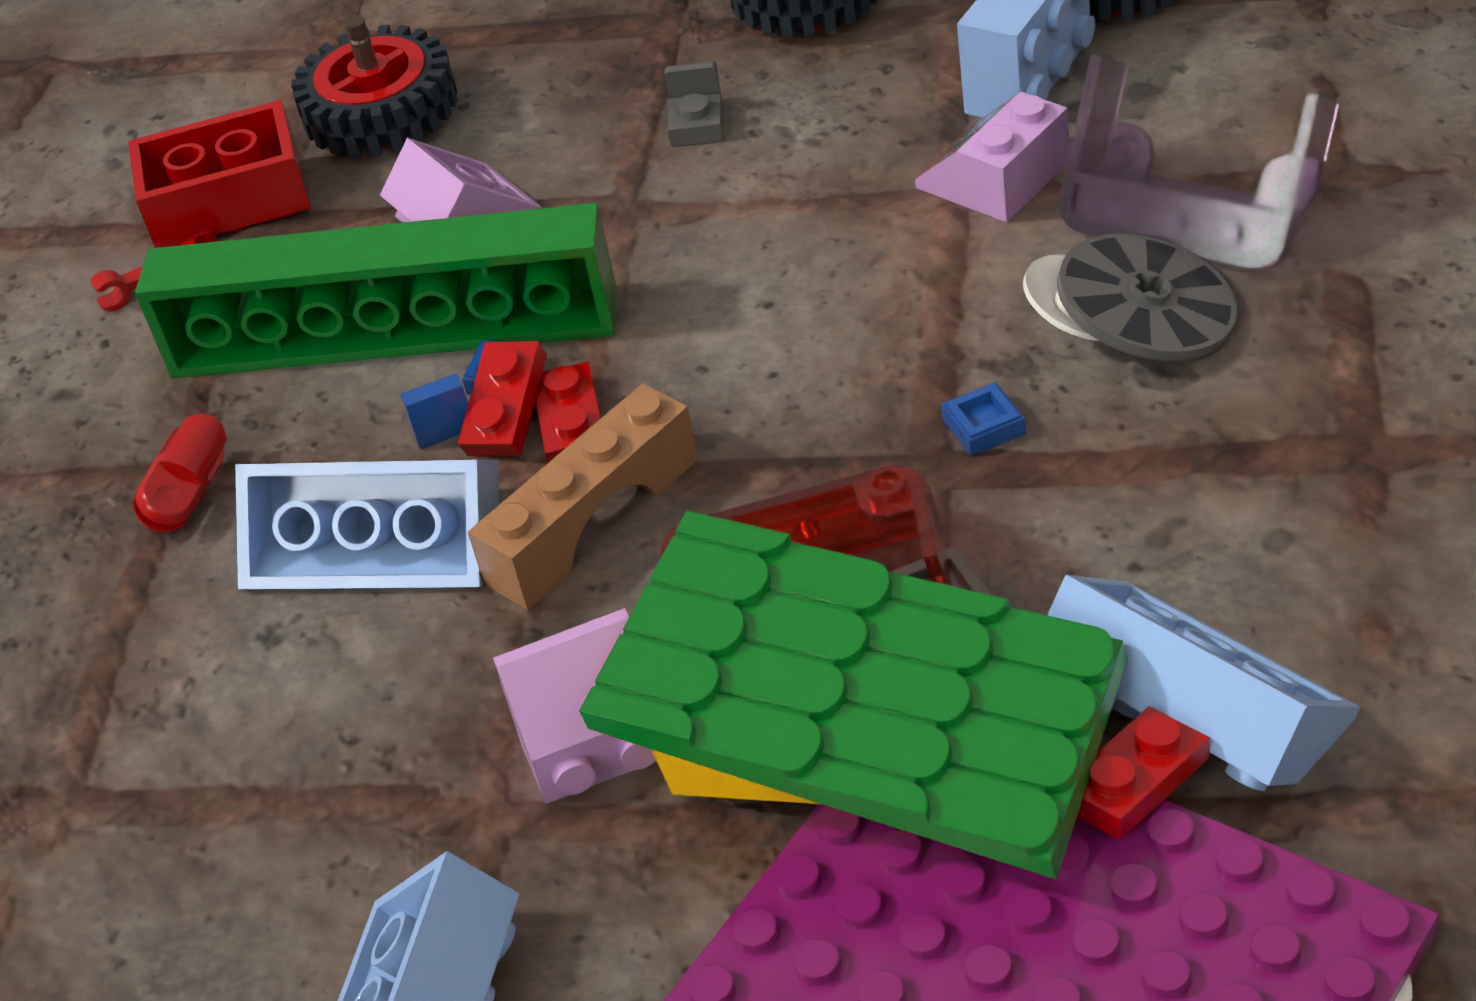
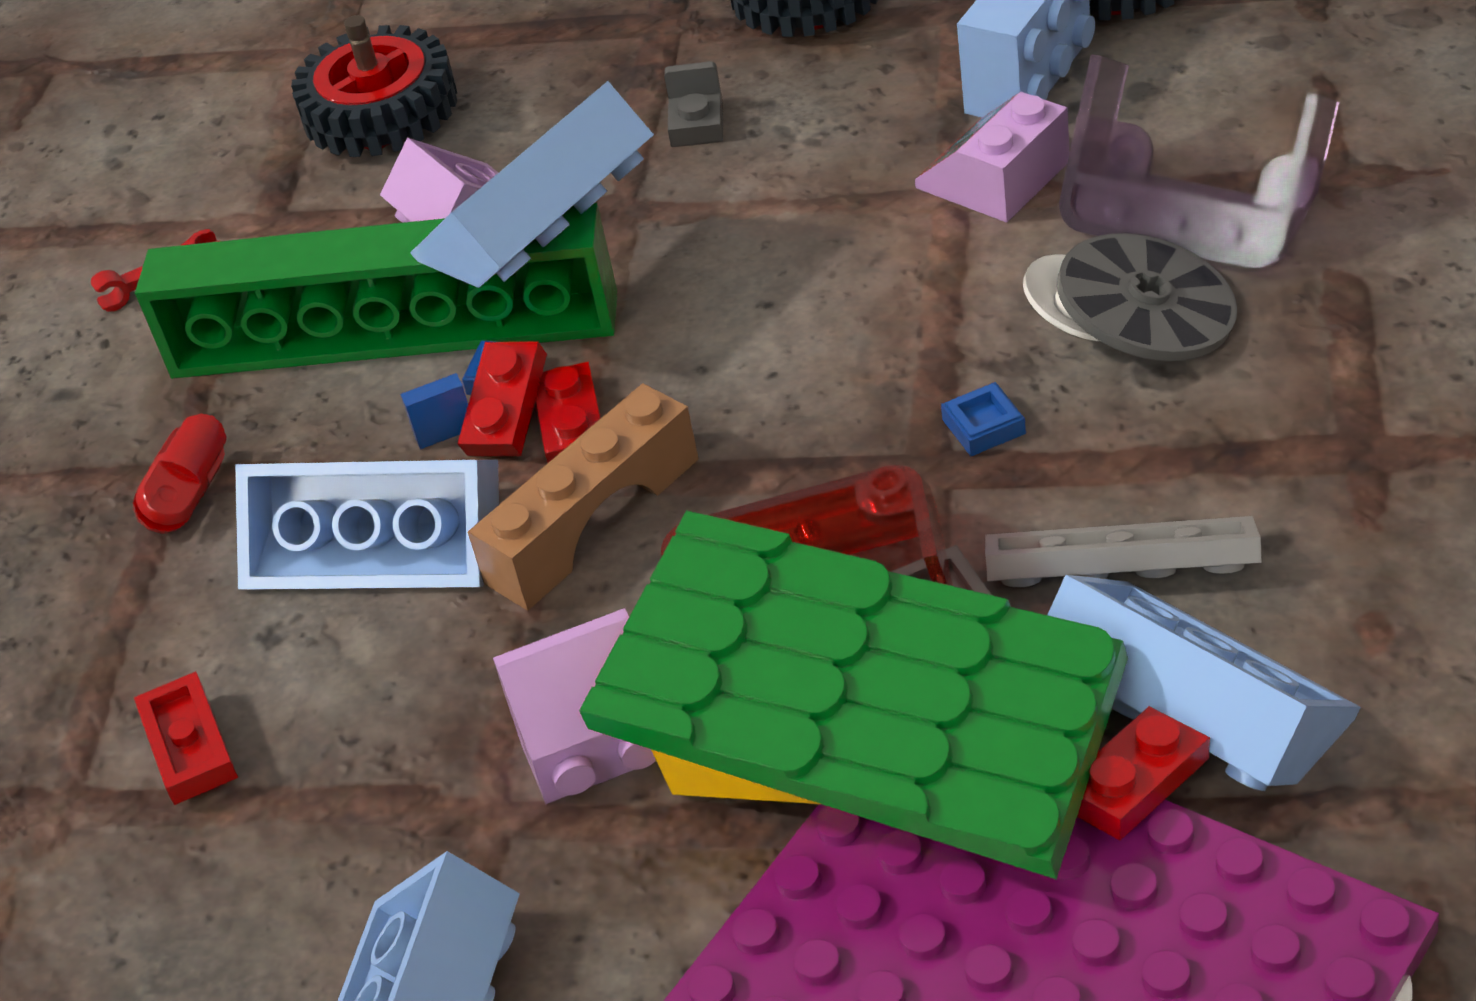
(185, 738): none -> red plate
(218, 174): red brick -> none
(536, 190): none -> light blue slope
(1147, 548): none -> light grey plate

